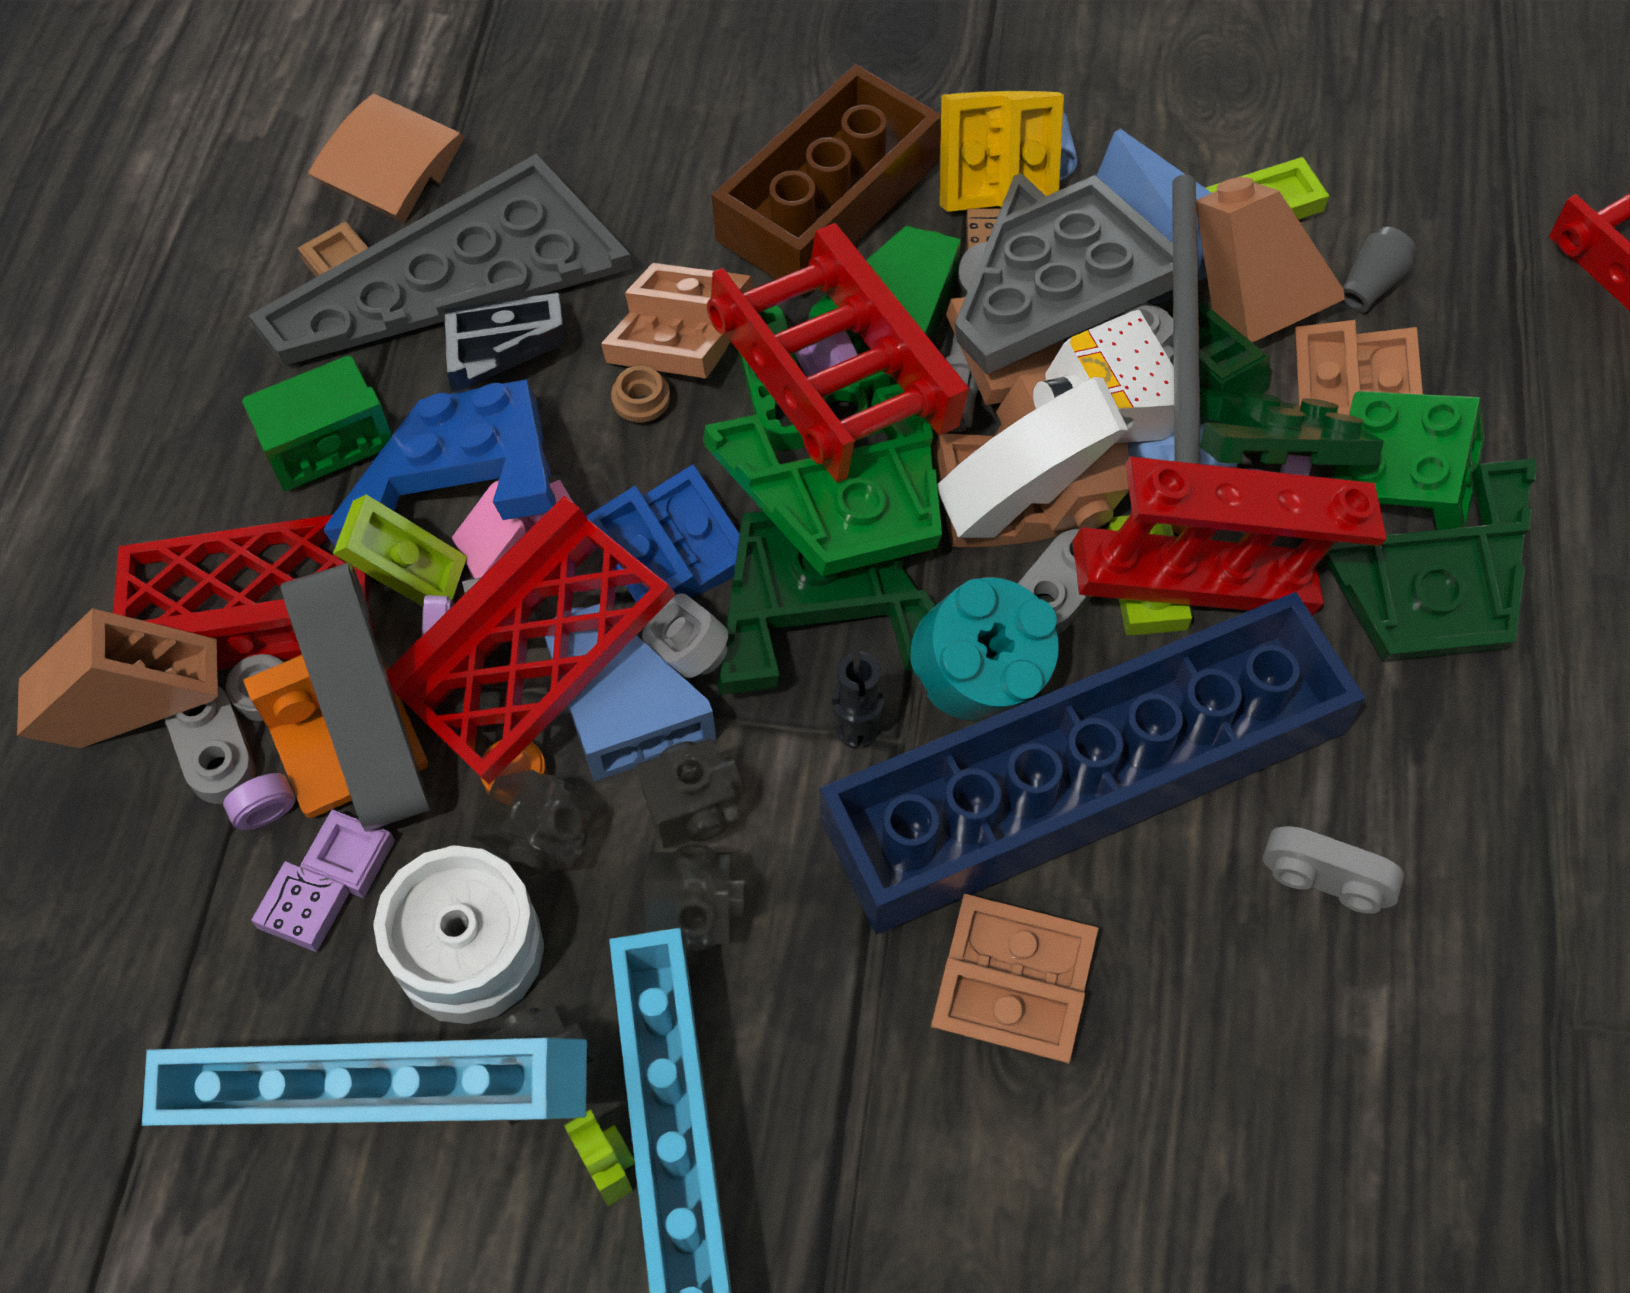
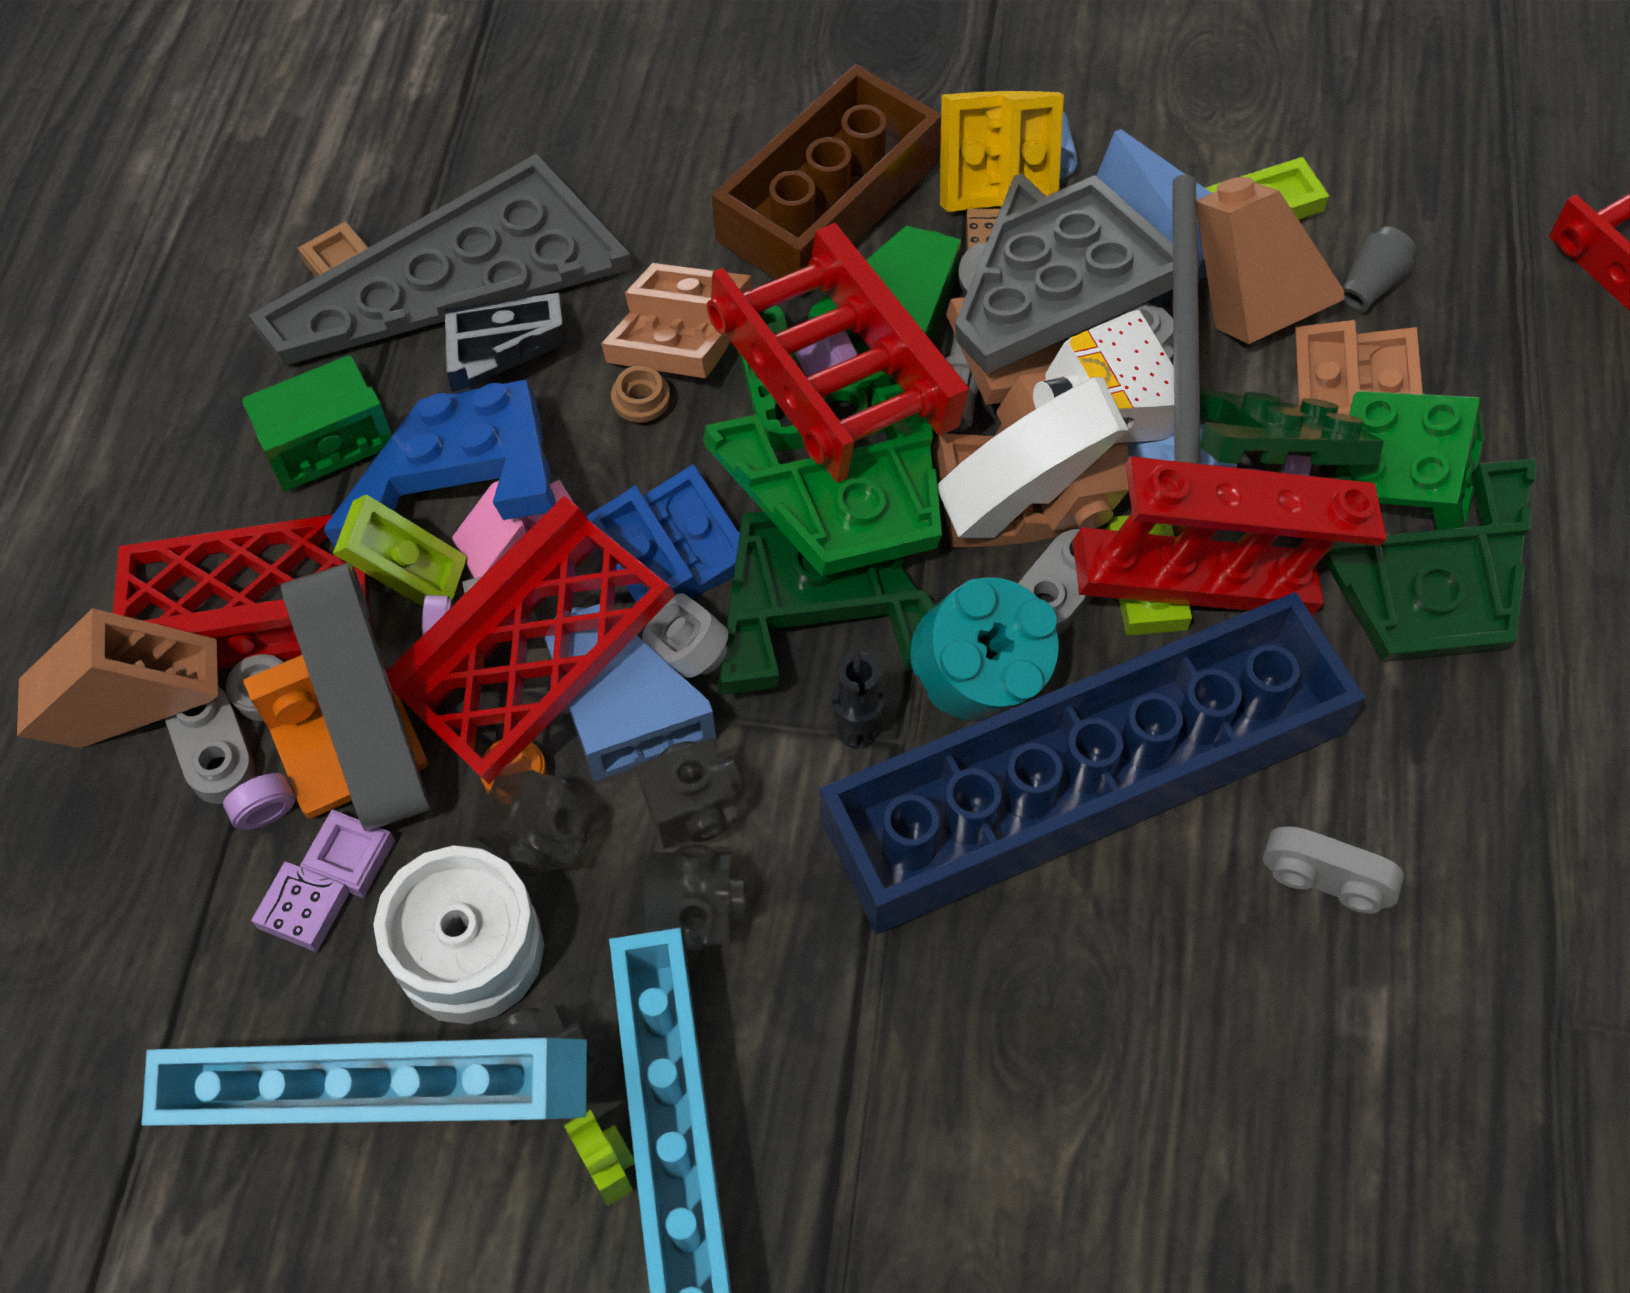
(386, 156): nougat slope -> none
(1015, 978): nougat slope -> none
(1246, 364): dark green slope -> none

